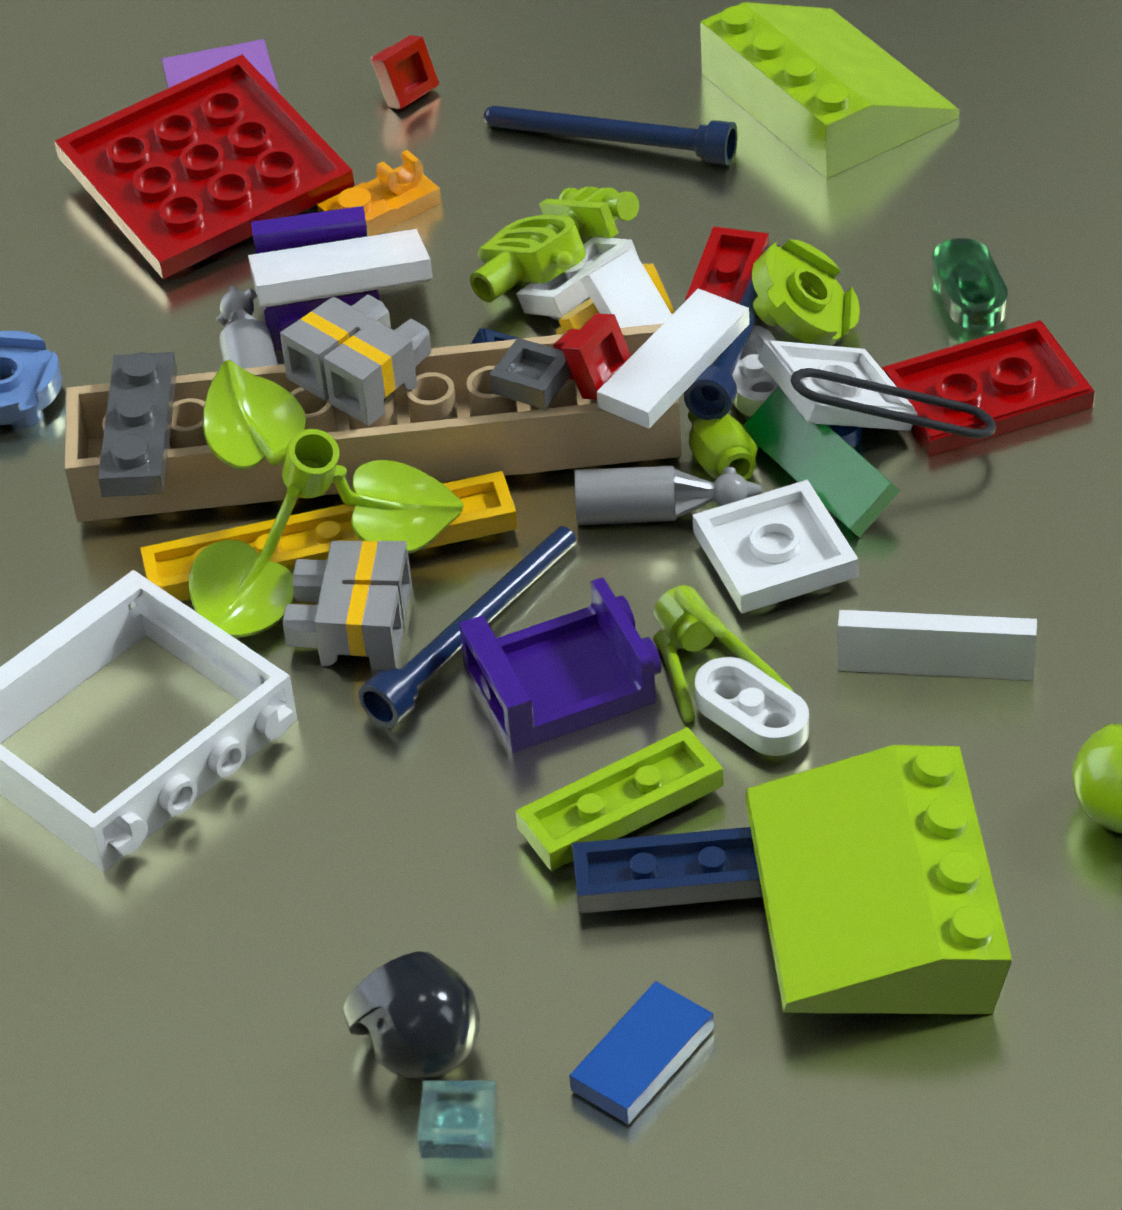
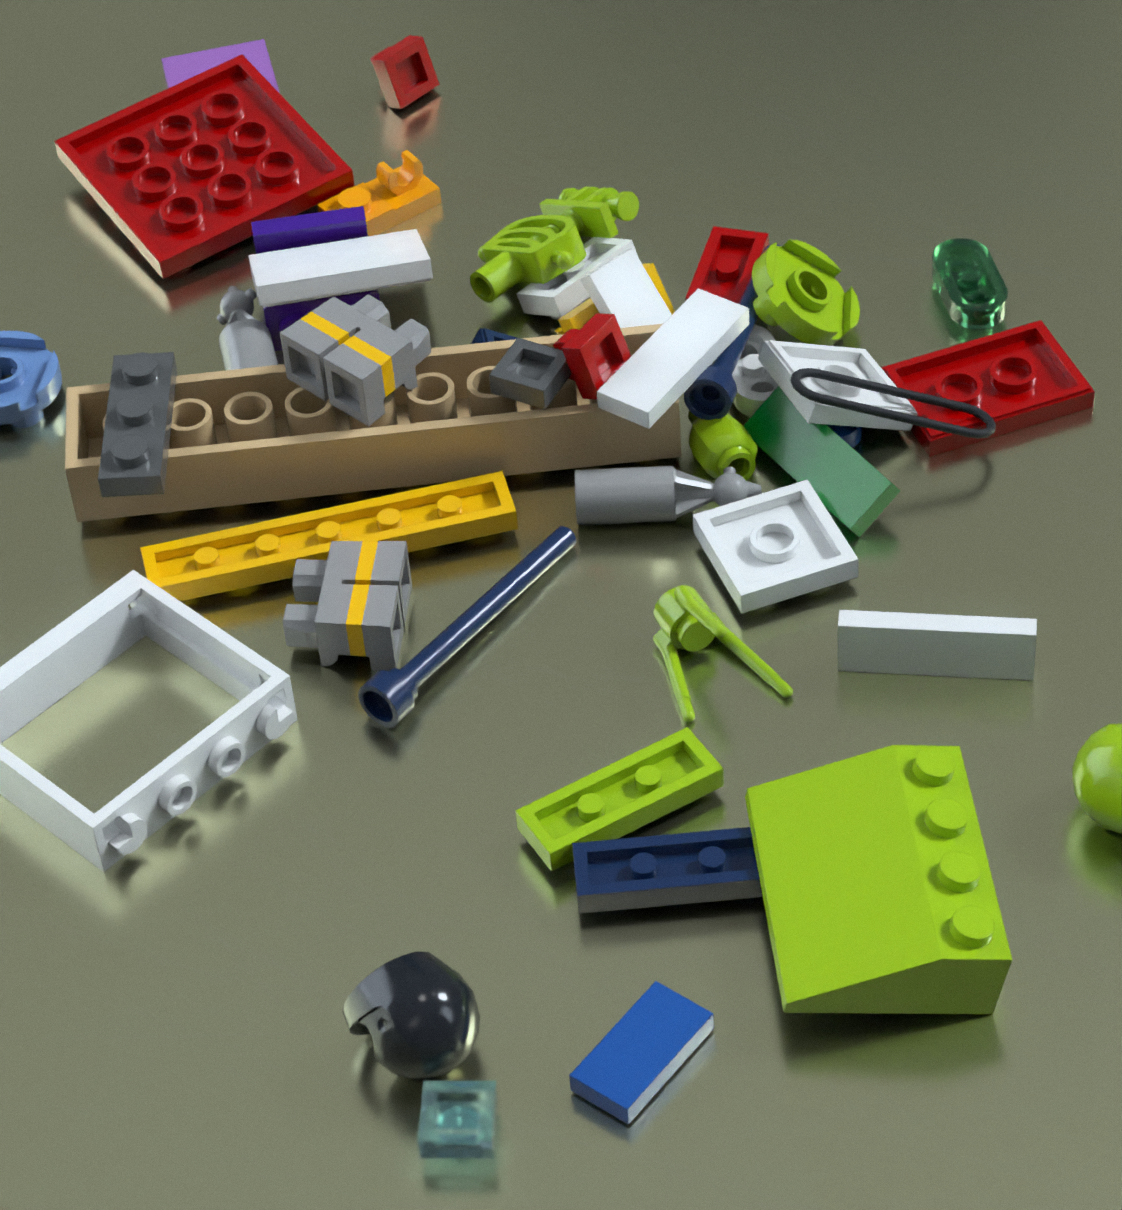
(258, 420): lime plant -> none
(562, 670): dark purple panel -> none
(713, 141): dark blue piece -> none
(761, 710): white plate -> none
(818, 83): lime slope -> none

